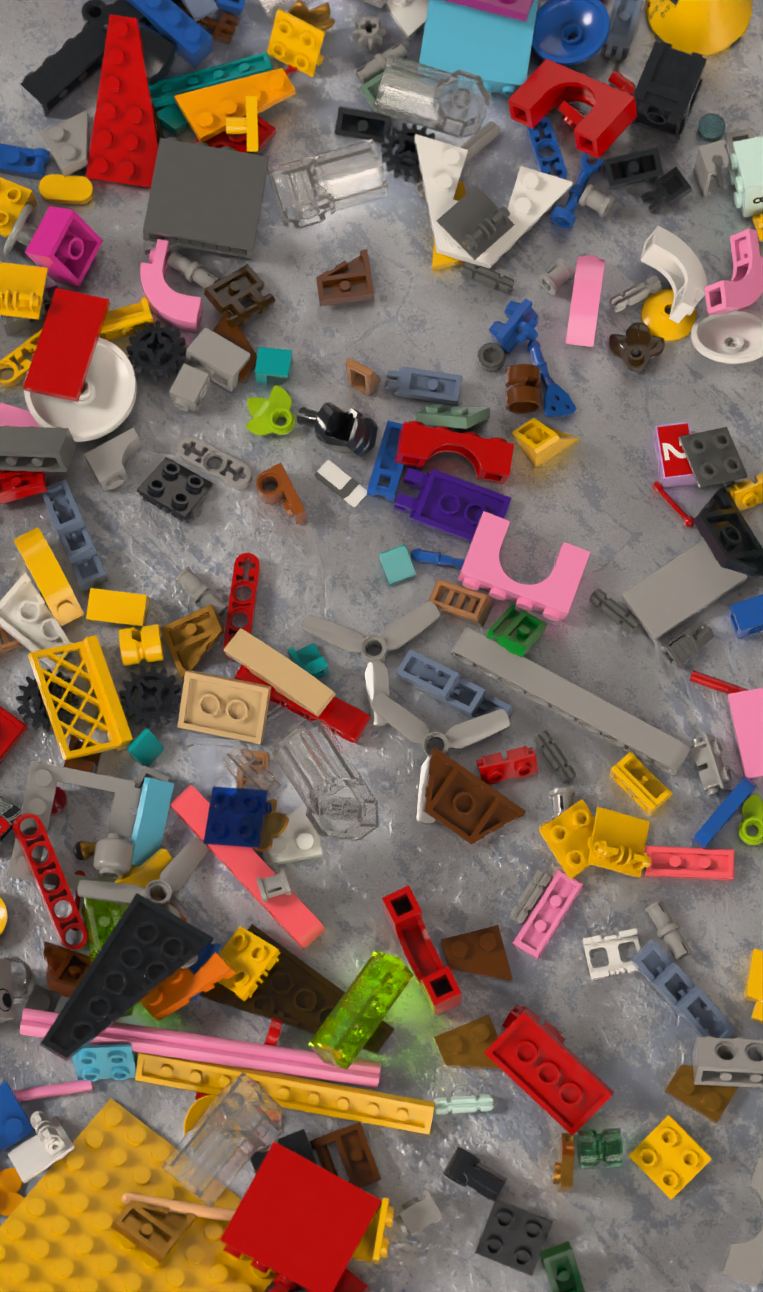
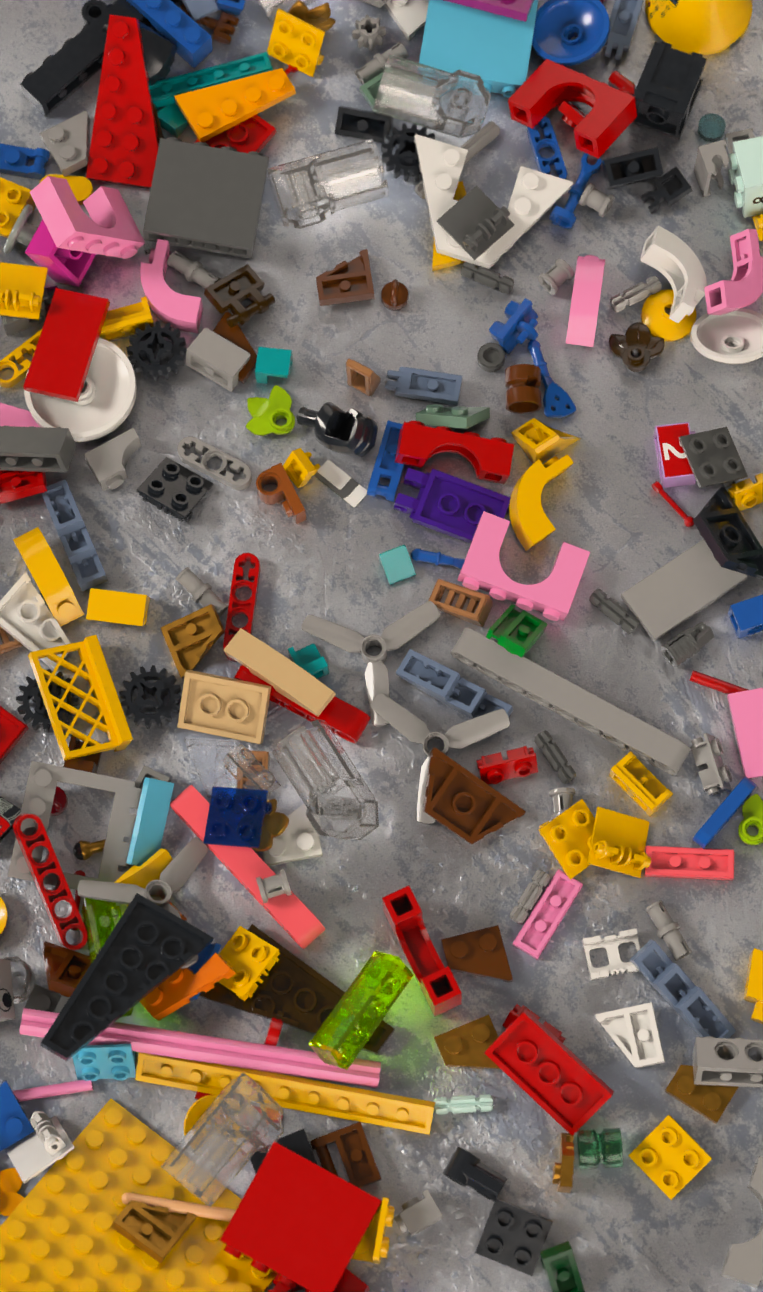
(108, 233): none -> bright pink arch
(113, 856): light grey head -> none
(141, 644): yellow wheel -> none
(145, 748): teal slope -> none
(189, 388): light grey brick -> none
(246, 125): yellow tile -> none
(299, 467): none -> yellow tile
(394, 295): none -> reddish brown tile
(525, 505): none -> yellow arch
(635, 1033): none -> white wing

